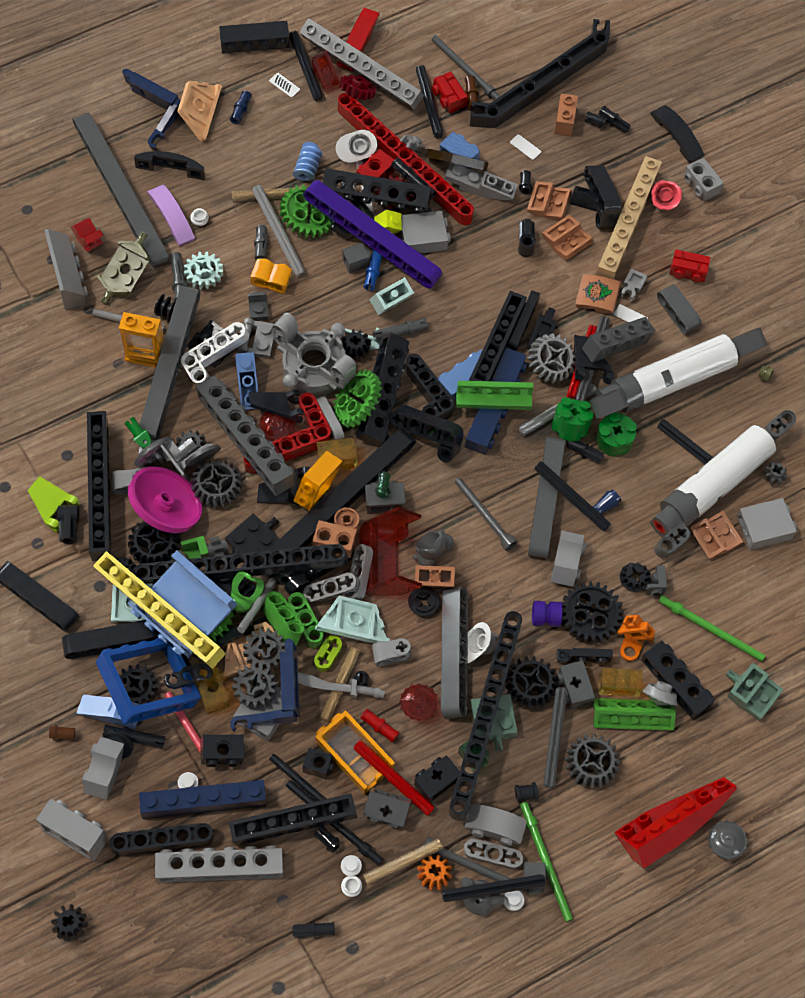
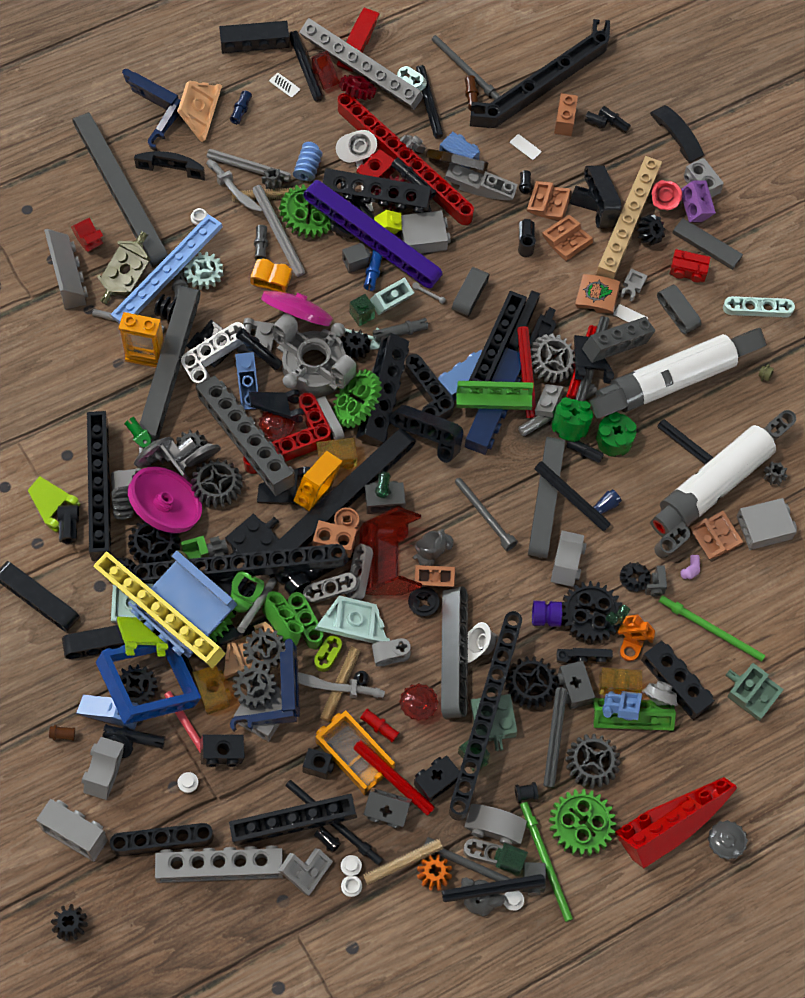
(121, 505): none -> dark grey gear
(137, 633): none -> lime flag
(168, 268): none -> light blue plate
(172, 214): lavender slope -> none
(181, 682): black piece -> none
(202, 799): dark blue brick -> none
(227, 178): none -> light grey sword
(242, 163): none -> light grey axle
(253, 344): none -> black pin
(258, 306): dark grey bracket -> none
(272, 179): none -> dark grey gear
(296, 778): black bar -> none
(297, 306): none -> dark pink dish
(308, 874): none -> light grey plate
(313, 929): black axle -> none
(362, 310): none -> clear green brick
(414, 75): none -> light aqua beam
(416, 286): none -> light grey hinge
(450, 92): red brick -> none
(470, 291): none -> dark grey beam
(510, 859): none -> clear green brick
(526, 364): none -> red axle
(549, 400): none -> light grey plate
(568, 833): none -> bright green gear
(619, 617): none -> clear green arm
(626, 705): none -> medium blue plate
(650, 229): none -> black gear
(692, 570): none -> lavender arm
(697, 201): none -> medium lavender brick
(707, 243): none -> dark grey tile
(758, 305): none -> light aqua beam

